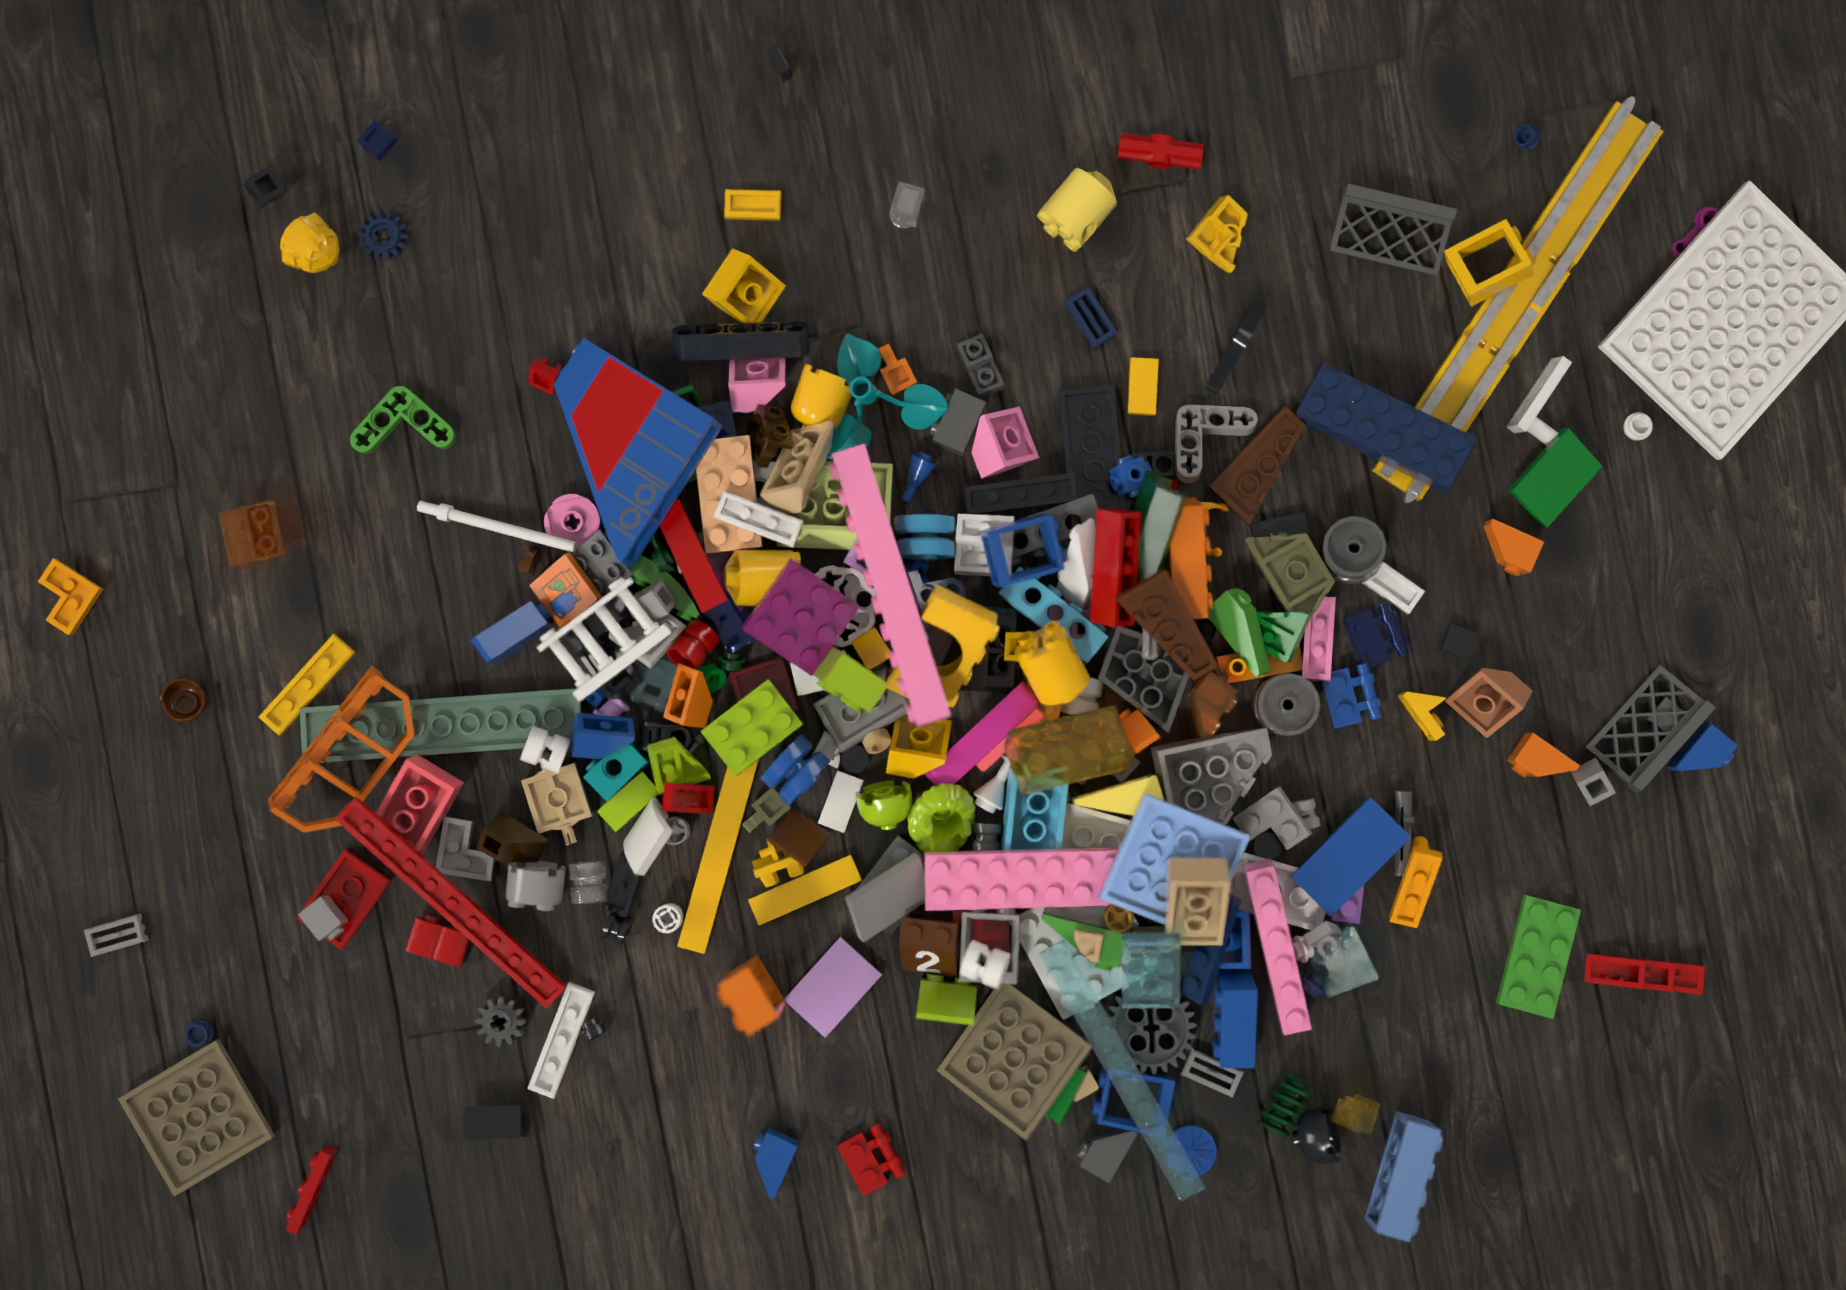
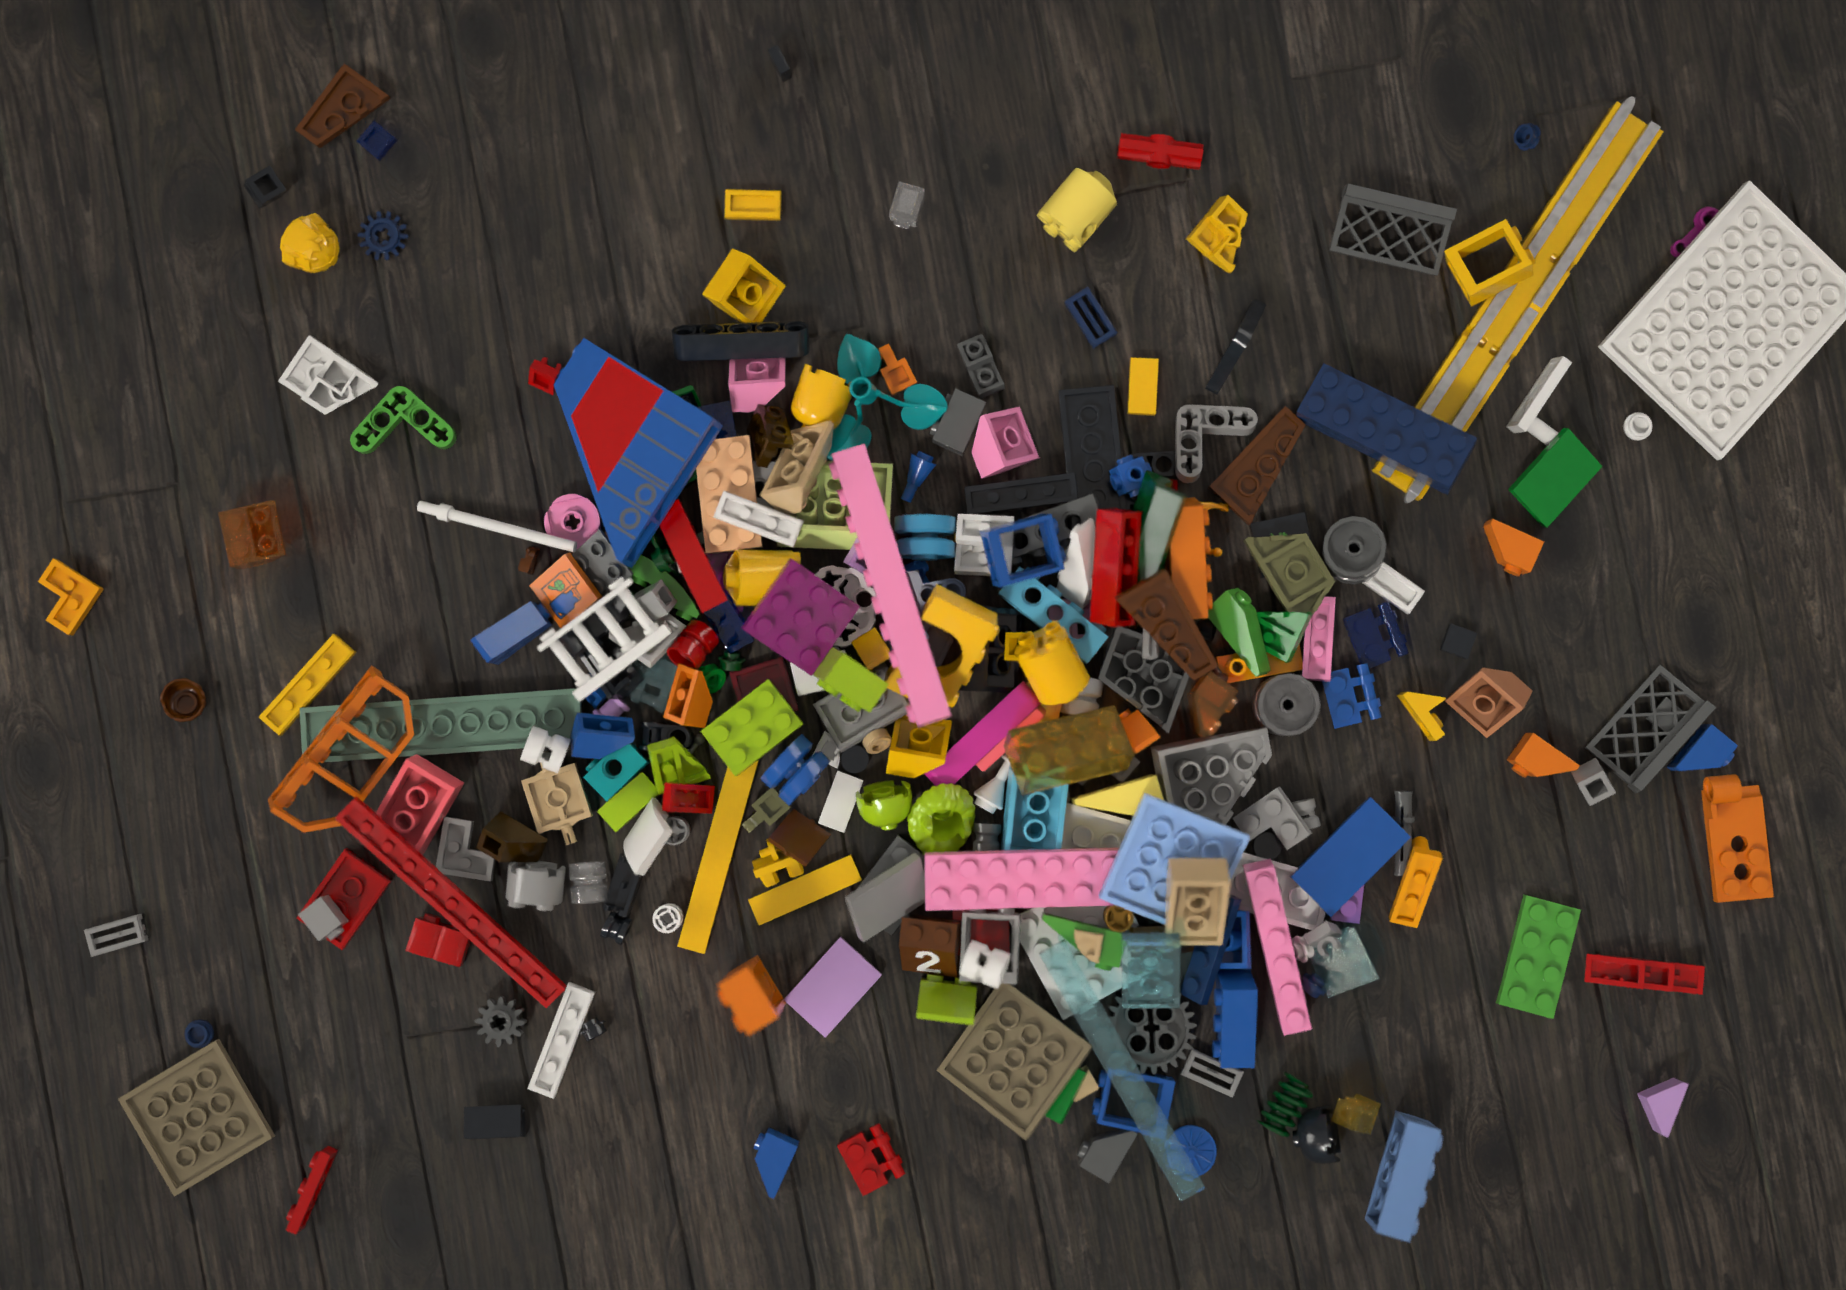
(324, 377): none -> white slope
(340, 106): none -> reddish brown wing
(1663, 1103): none -> lavender slope
(1733, 812): none -> orange hinge

